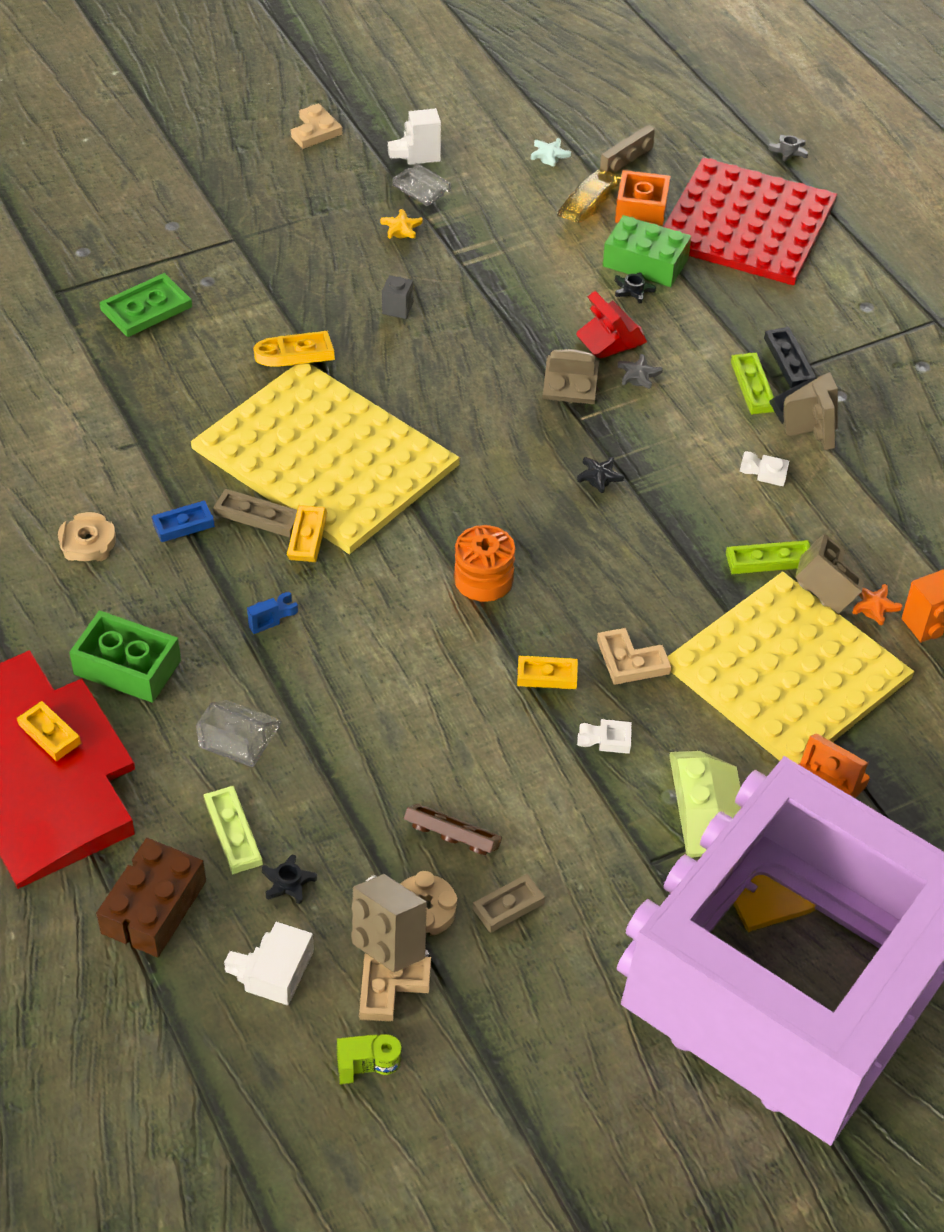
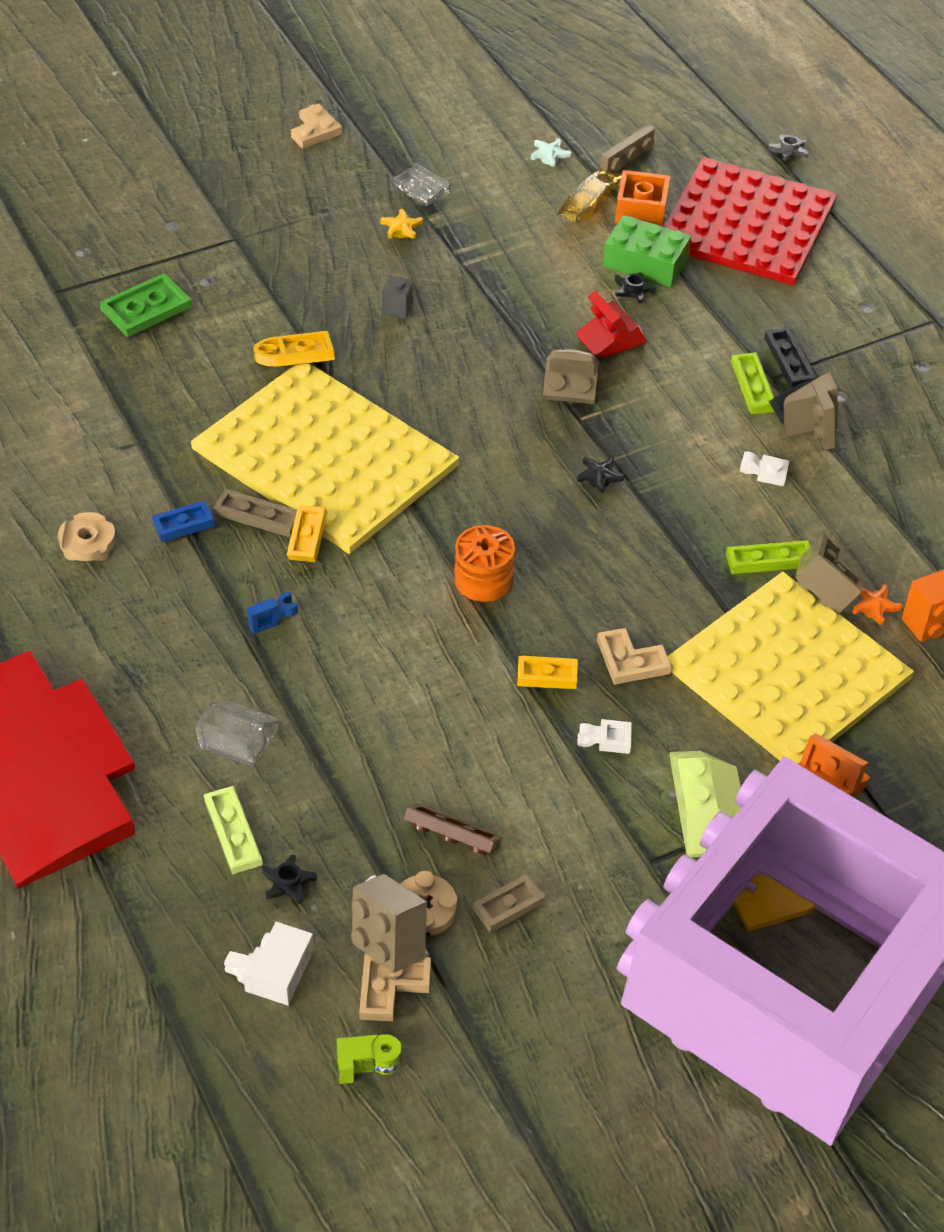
(49, 730): yellow plate -> none
(125, 656): bright green brick -> none
(151, 897): reddish brown piece -> none
(420, 139): white hinge -> none
(639, 372): dark grey animal -> none

